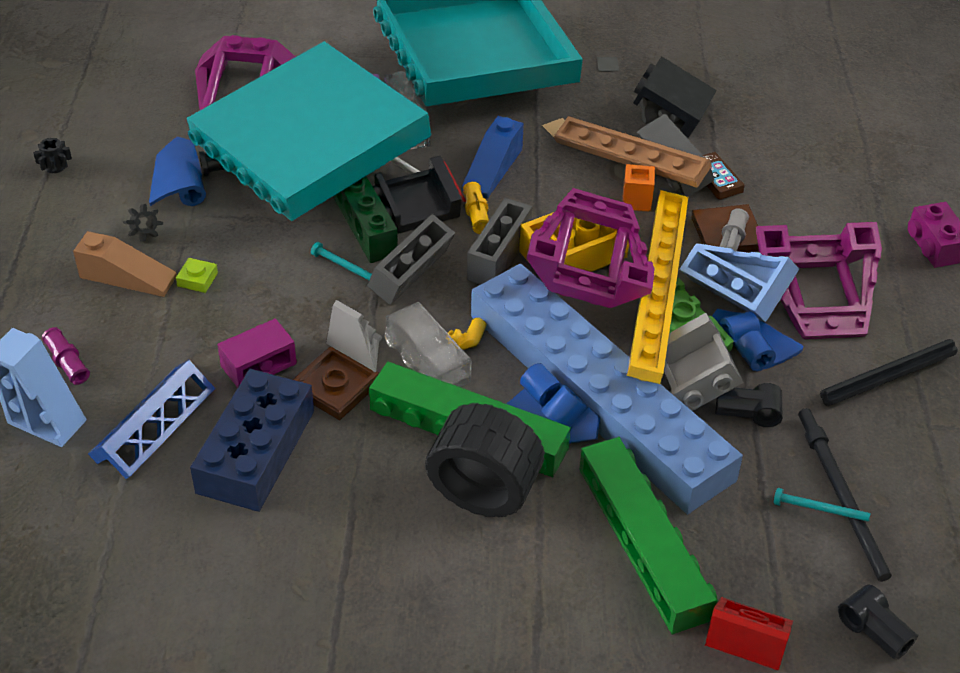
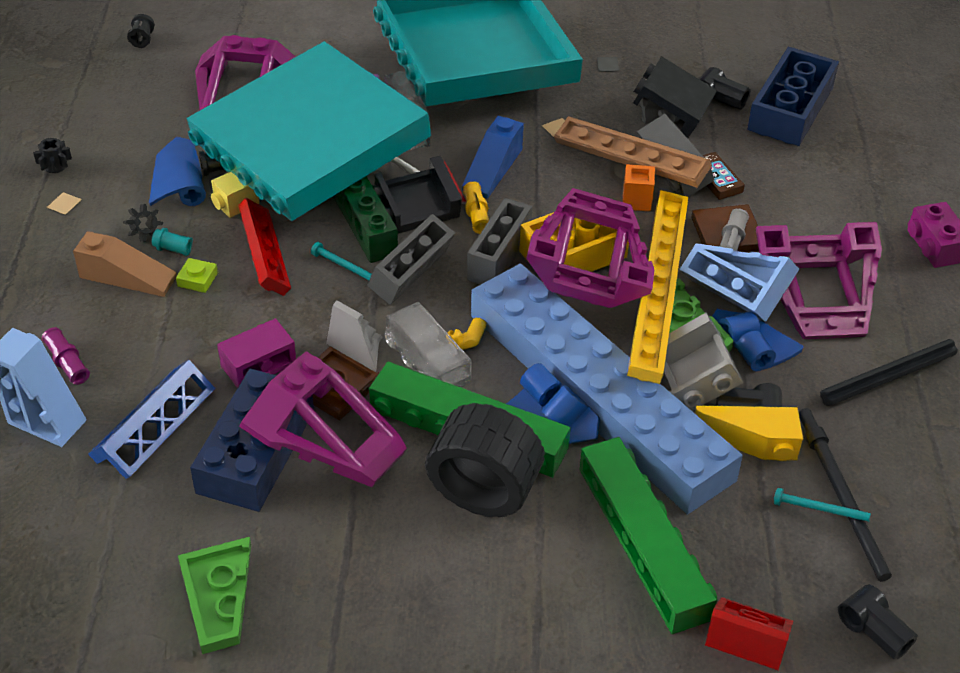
(64, 203): none -> tan sticker
(144, 30): none -> black bush
(173, 242): none -> teal pin
(217, 591): none -> bright green wing
(229, 193): none -> light yellow brick
(264, 247): none -> red plate
(288, 393): none -> magenta windscreen
(727, 90): none -> black piece
(758, 431): none -> yellow slope
(793, 96): none -> dark blue brick

